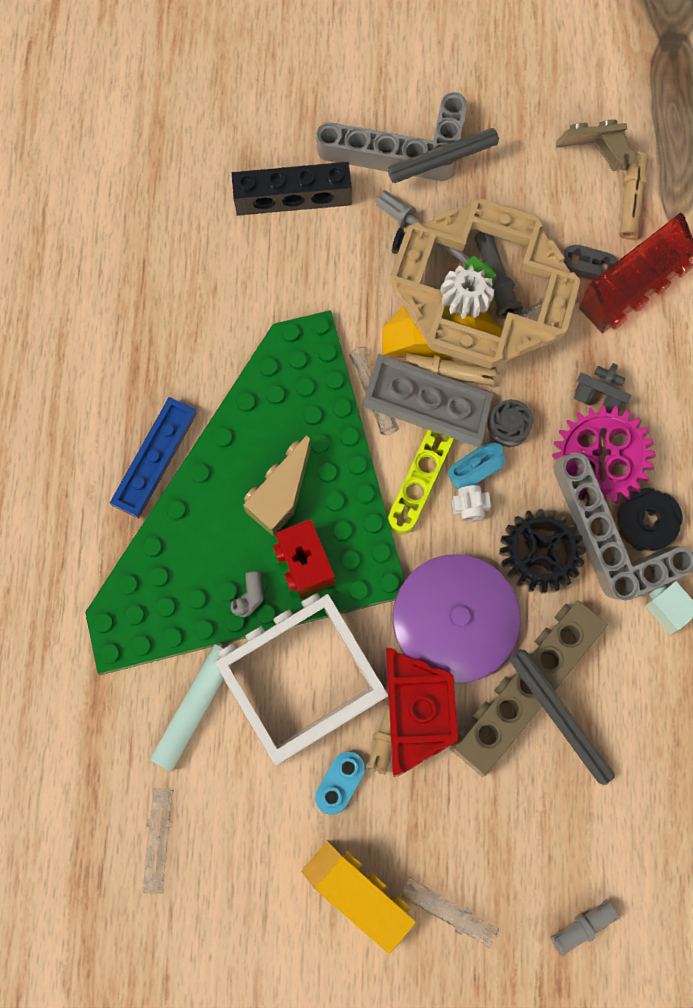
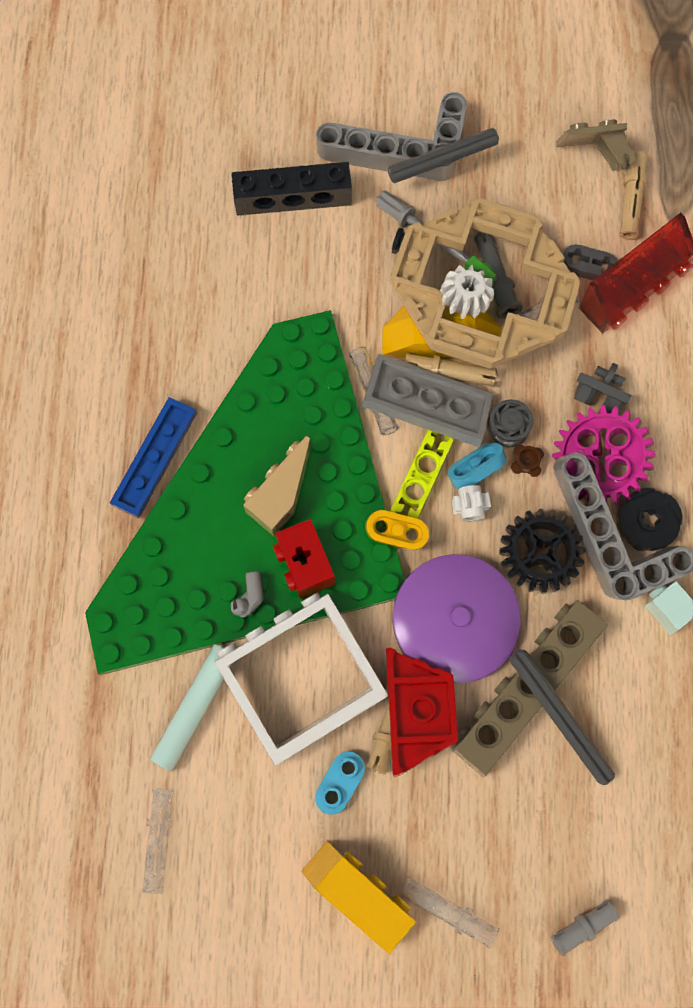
(396, 530): none -> yellow plate
(533, 454): none -> reddish brown plate

